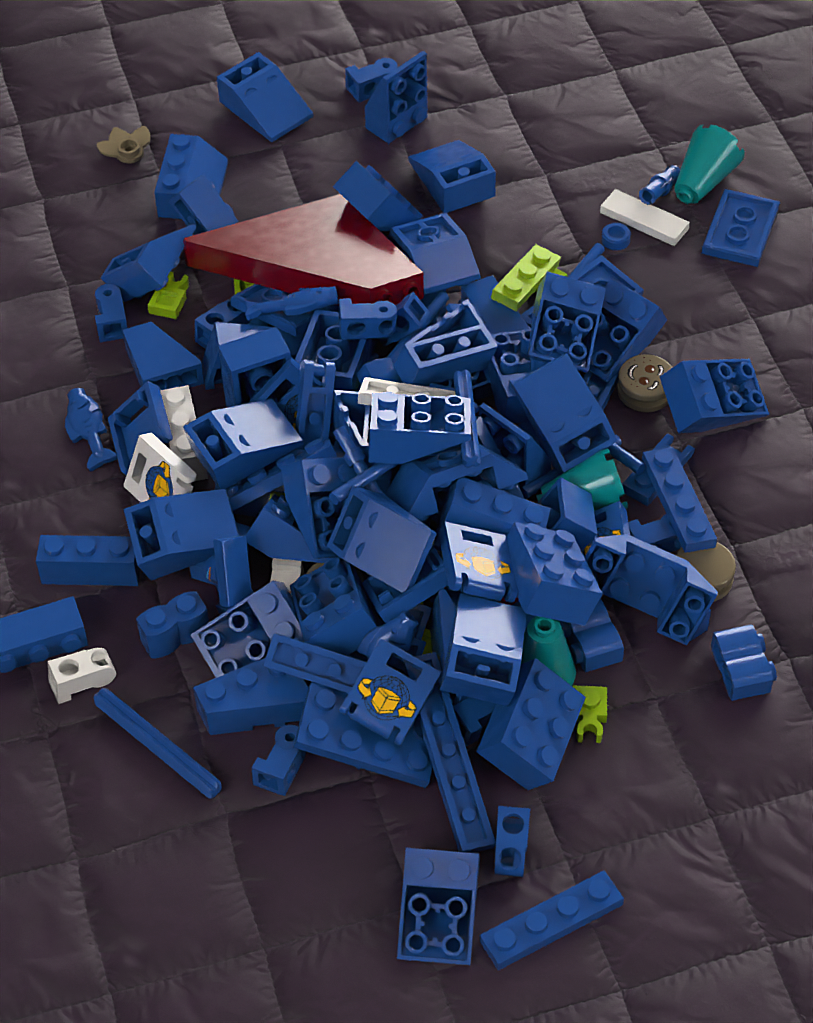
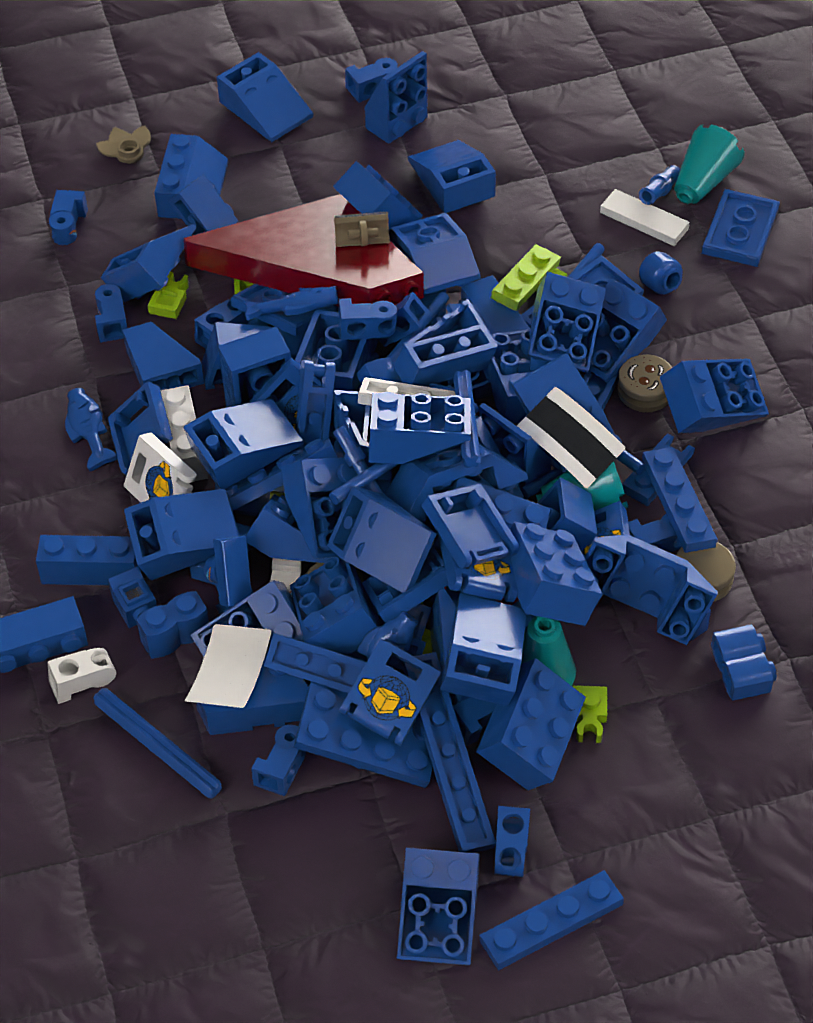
(65, 213): none -> blue leg
(131, 595): none -> blue window
(230, 666): none -> white sticker
(361, 229): none -> dark tan hips
(471, 534): none -> blue container
(572, 436): none -> sticker
(596, 643): blue brick -> none
(616, 236): blue tile -> none
(660, 272): none -> blue head

